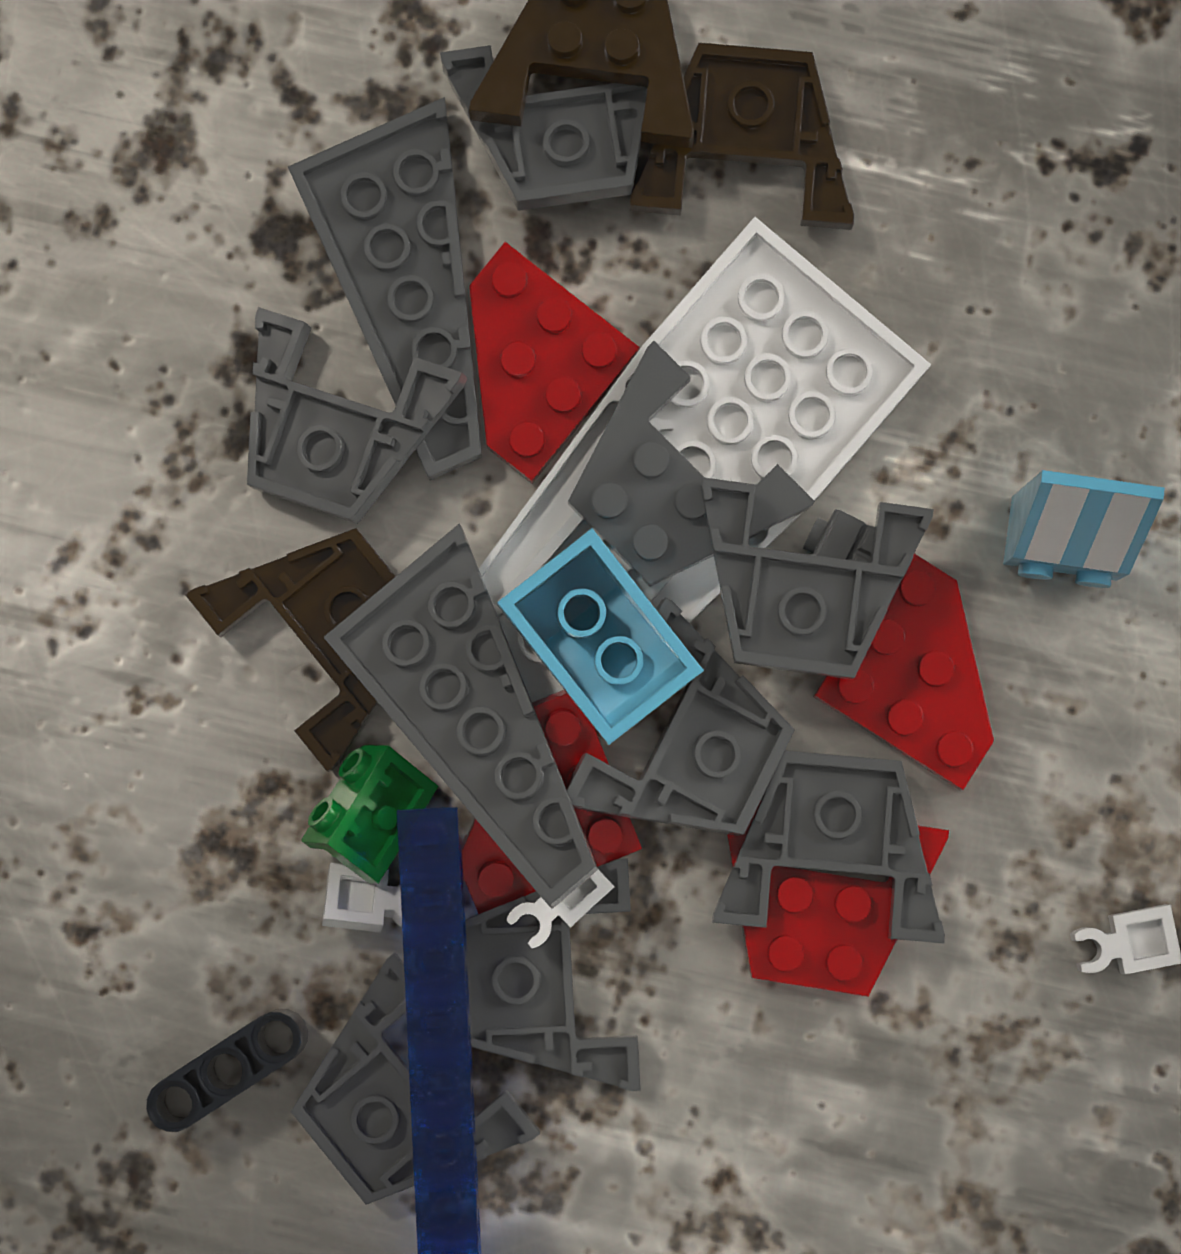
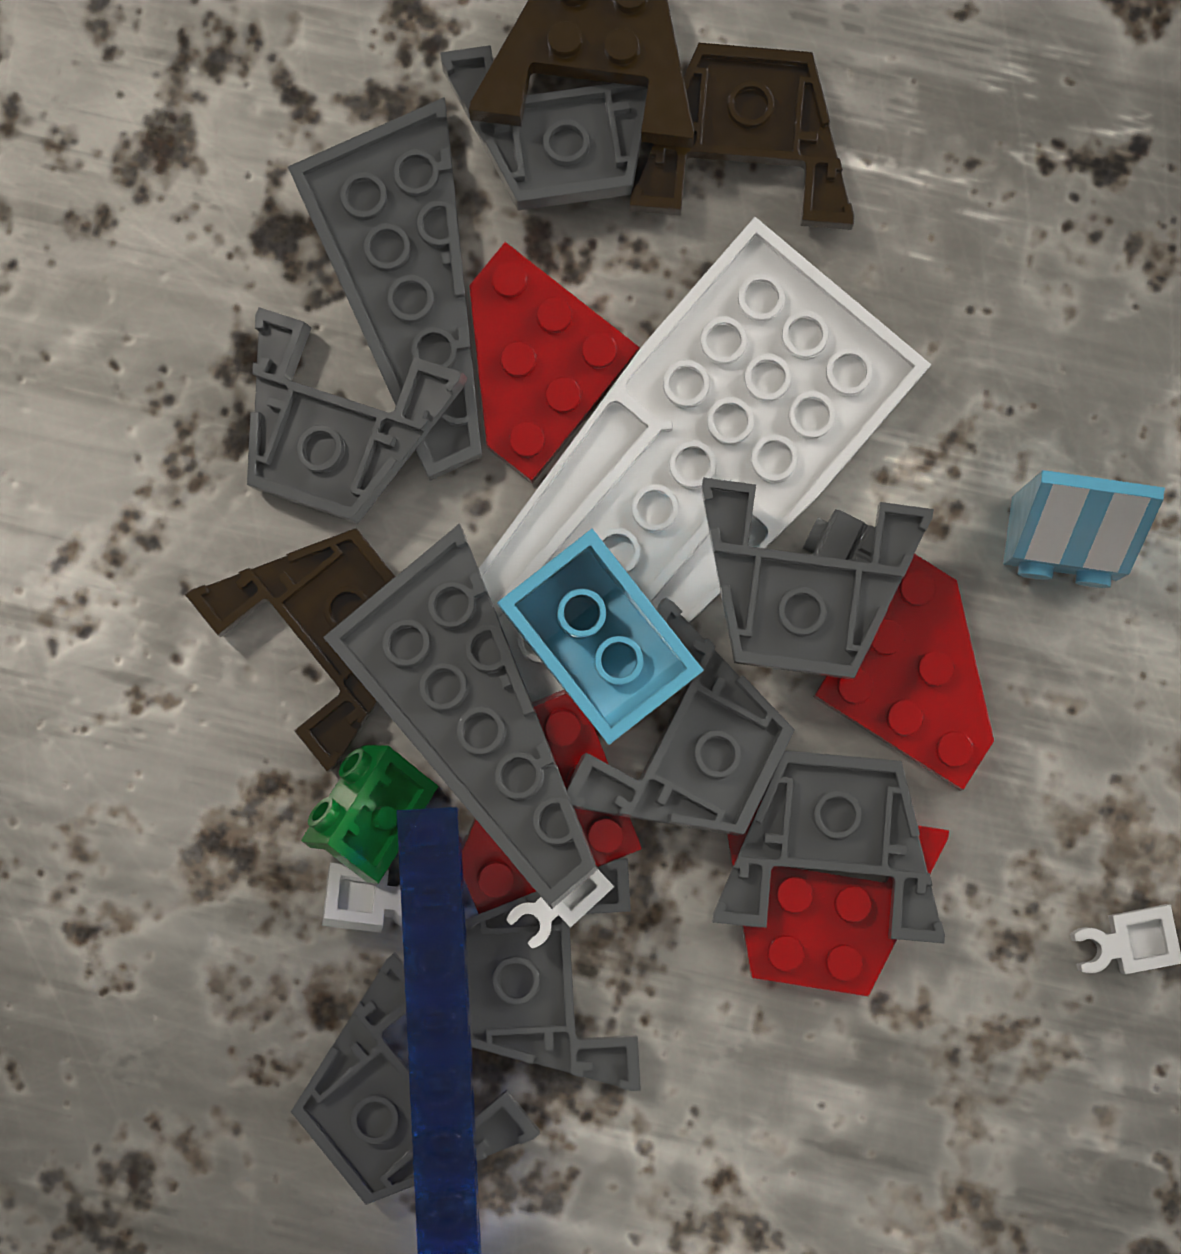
(201, 1081): black beam -> none
(649, 495): dark grey wing -> none

